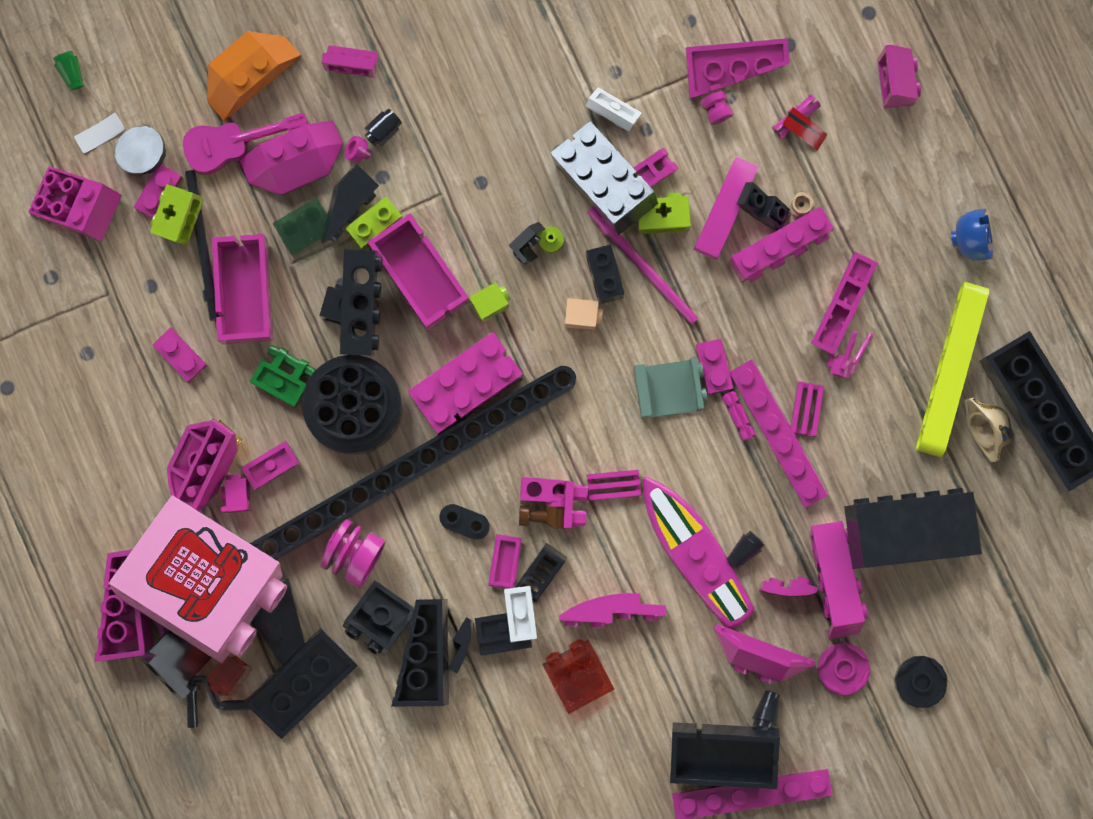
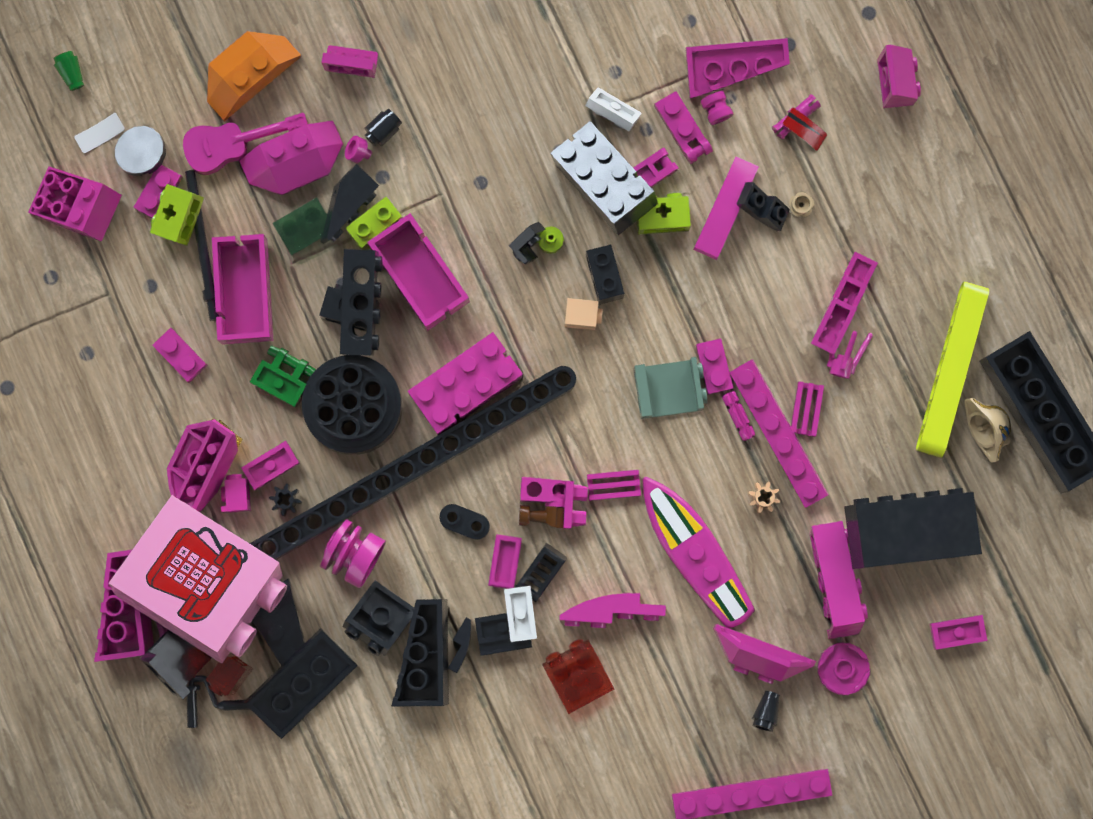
(277, 499): none -> black gear
(490, 301): lime brick -> none
(644, 267): dark pink bar -> none
(682, 127): none -> dark pink plate
(725, 755): black piece -> none
(745, 549): black cone -> none
(770, 500): none -> light nougat gear
(783, 243): dark pink brick -> none
(795, 587): dark pink slope -> none
(920, 681): black tile -> none
(958, 632): none -> dark pink plate
(973, 235): blue cylinder -> none

